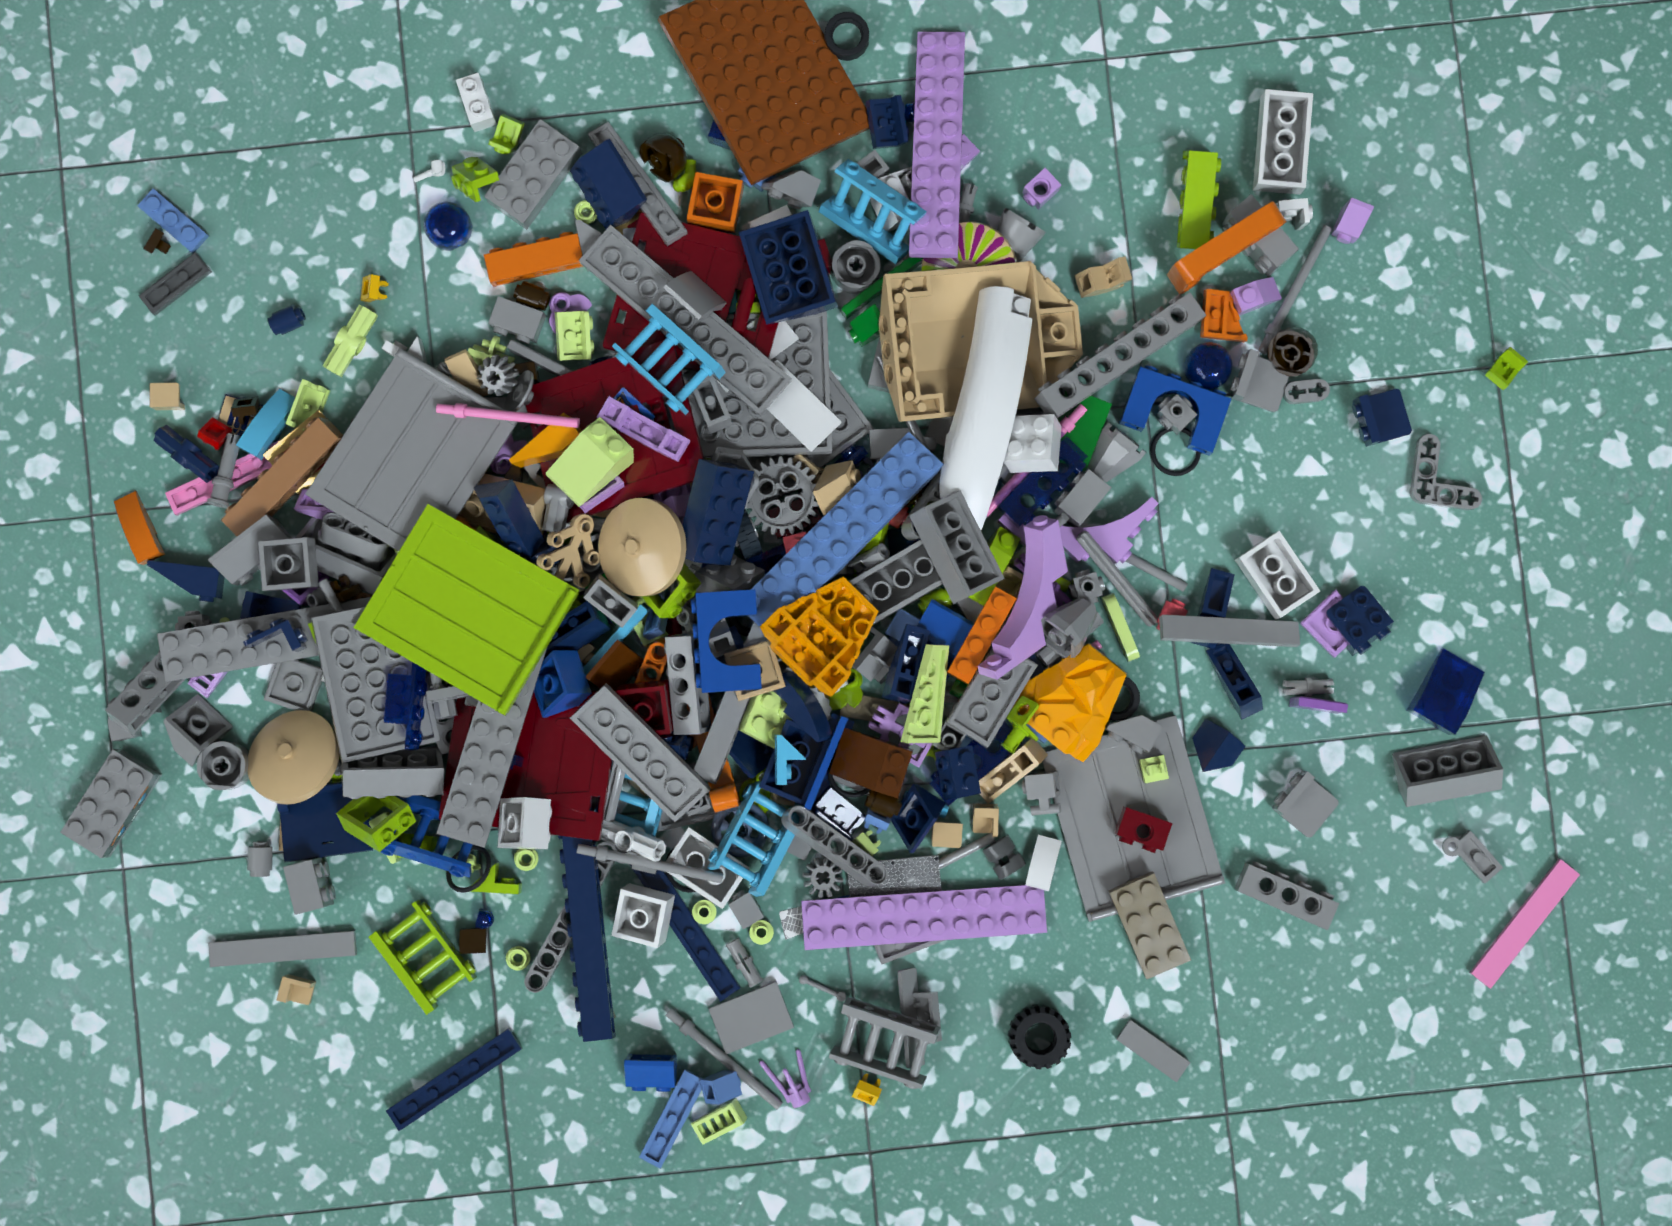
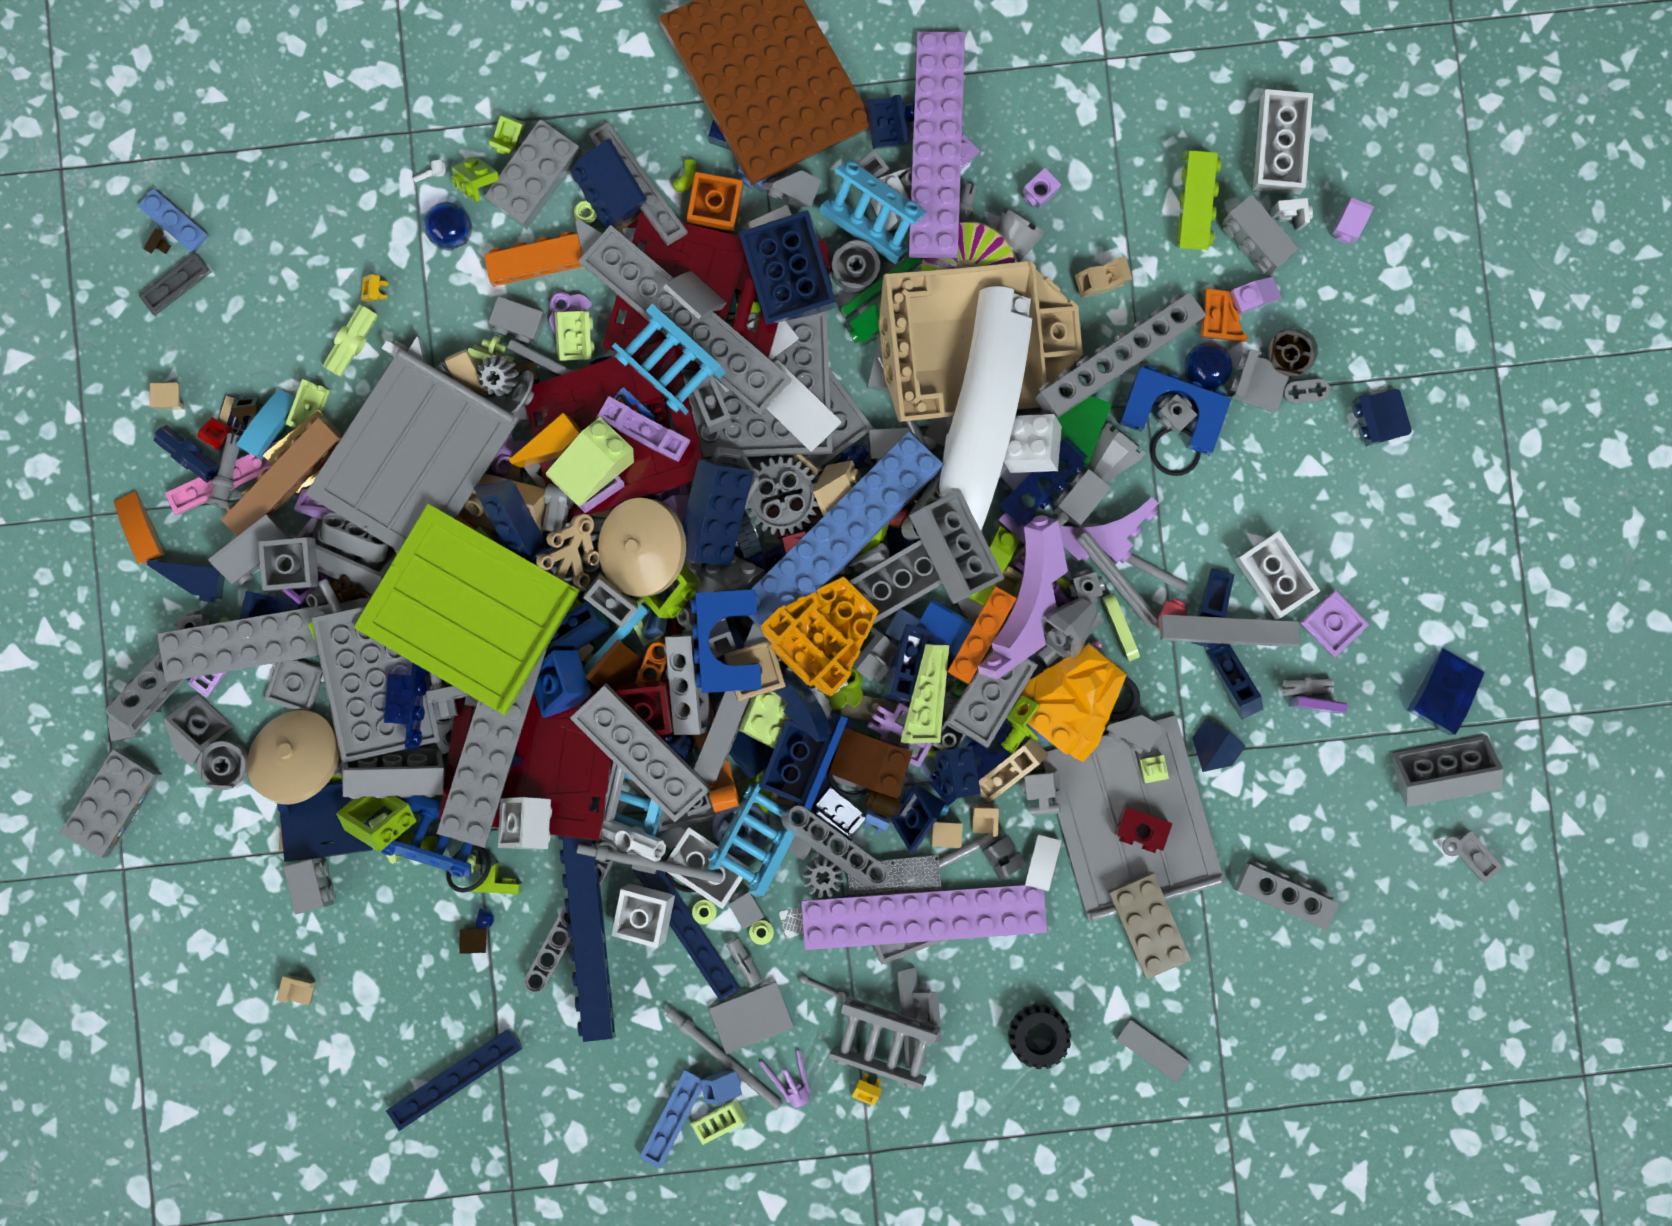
(260, 859): light grey brick -> none
(282, 948): light grey tile -> none
(286, 319): dark blue brick -> none
(293, 634): dark blue bracket -> none
(398, 960): lime fence -> none
(462, 410): bright pink bar -> none
(476, 102): white brick -> none
(518, 965): yellowish green plate -> none
(521, 864): yellowish green plate -> none
(532, 296): dark brown brick -> none
(650, 1071): blue slope -> none
(665, 155): dark brown cylinder -> none
(783, 752): medium azure slope -> none
(855, 19): black tyre -> none
(865, 843): yellowish green tile -> none
(939, 595): lime brick -> none
(1068, 425): bright pink bar -> none
(1195, 265): orange beam -> none
(1274, 328): light grey bar -> none
(1305, 804): light grey bracket -> none
(1360, 620): dark blue bracket -> none
(1433, 488): light grey beam -> none
(1506, 368): lime bracket -> none
(1524, 923): bright pink tile -> none

